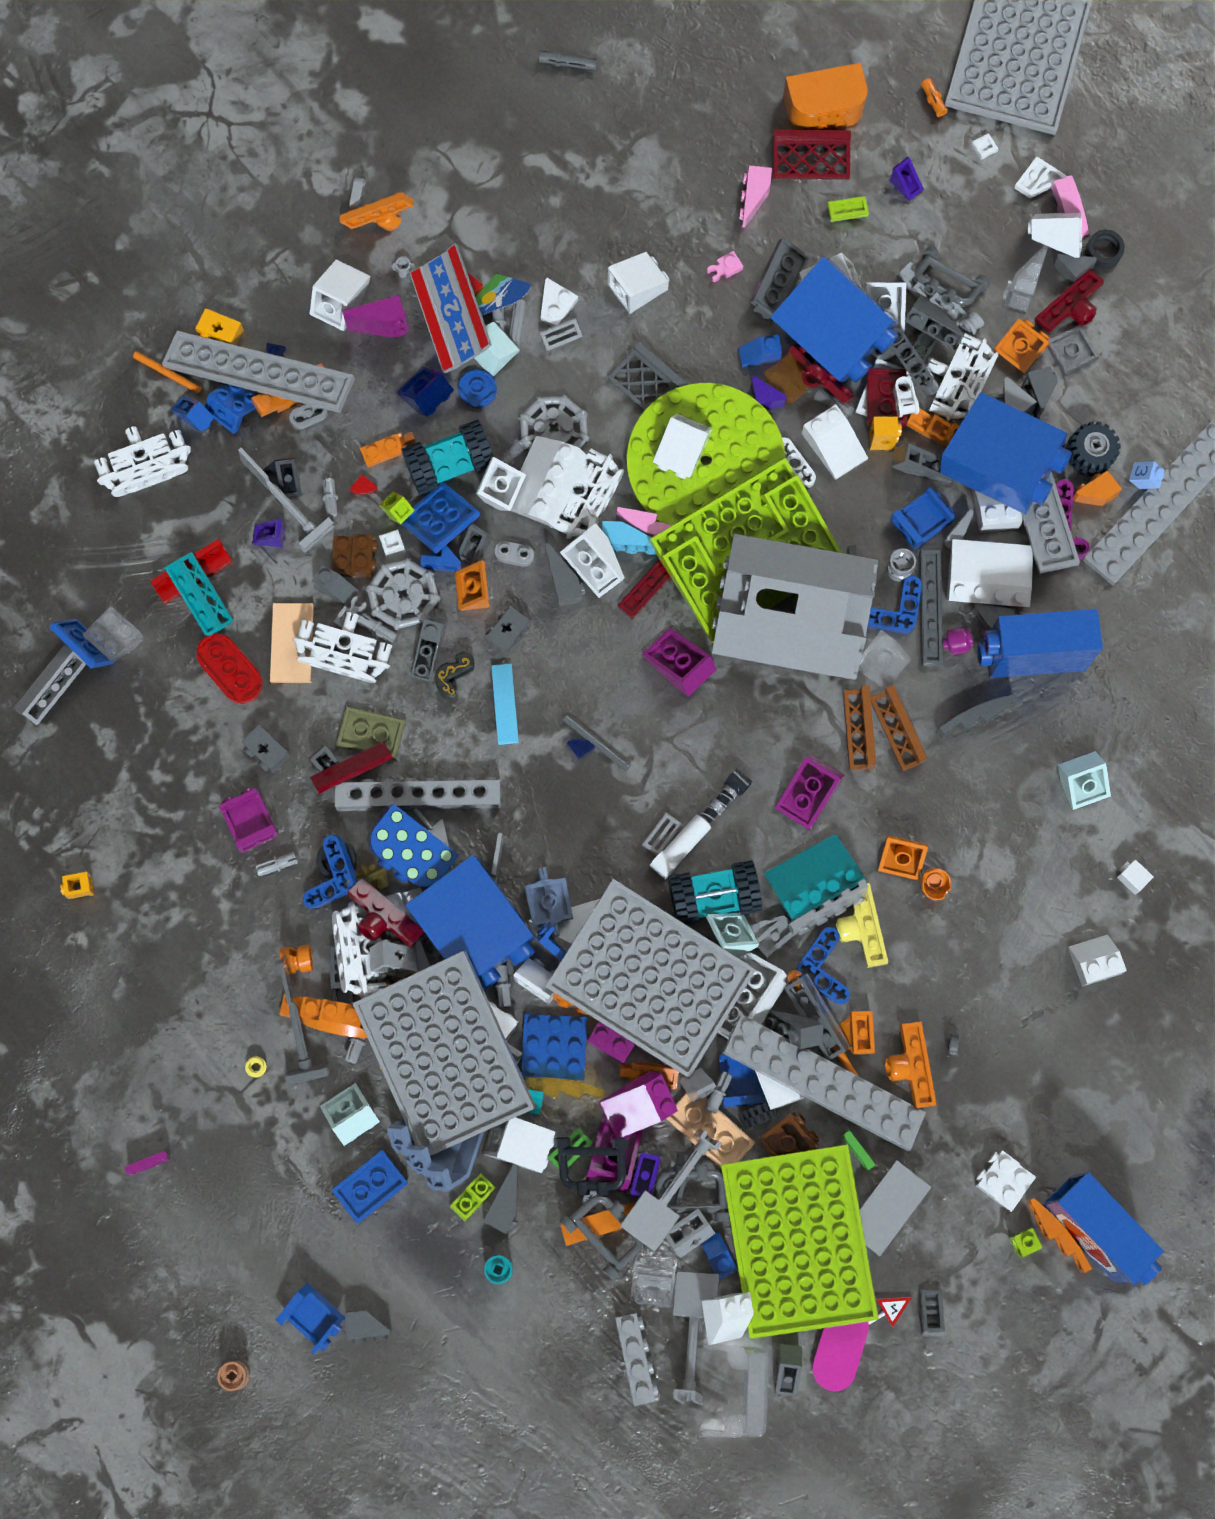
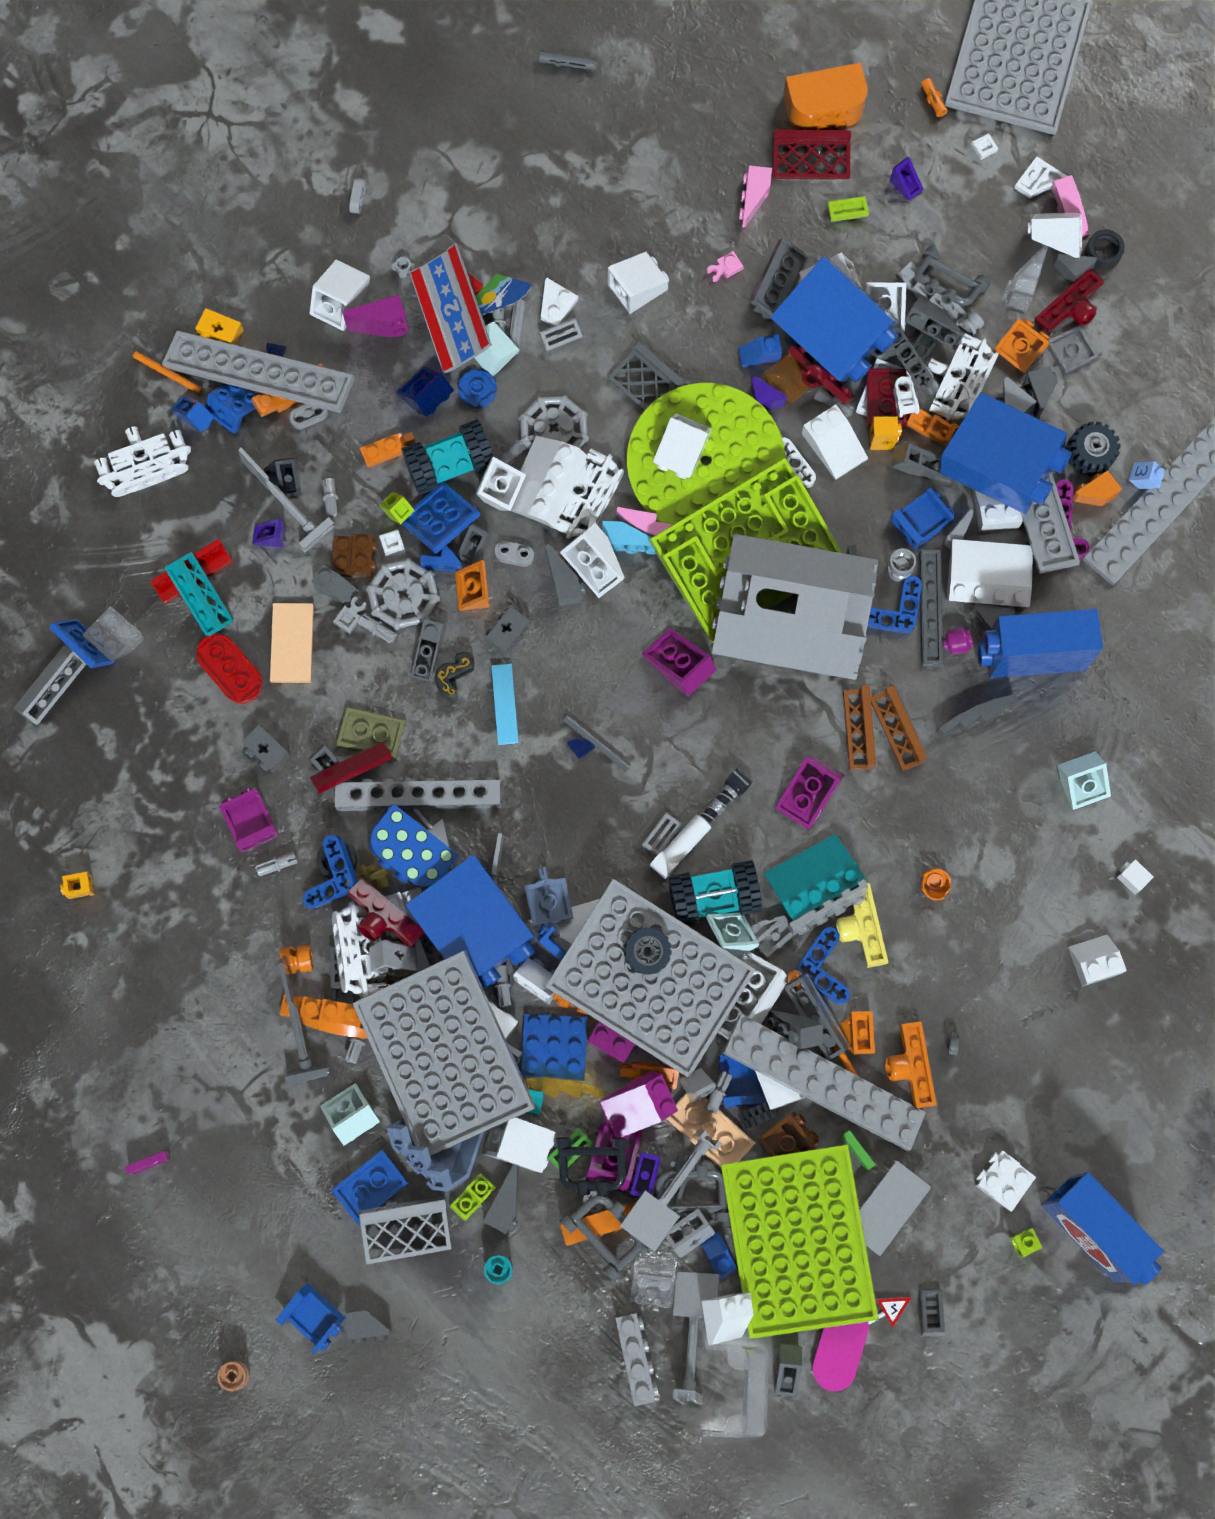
(249, 1066): light yellow plate -> none
(340, 662): white piece -> none
(363, 486): red tile -> none
(383, 212): orange plate -> none
(402, 1211): none -> light grey fence
(644, 590): dark red tile -> none
(658, 945): none -> black wheel
(883, 660): clear slope -> none
(902, 857): orange slope -> none
(1052, 1228): orange slope -> none

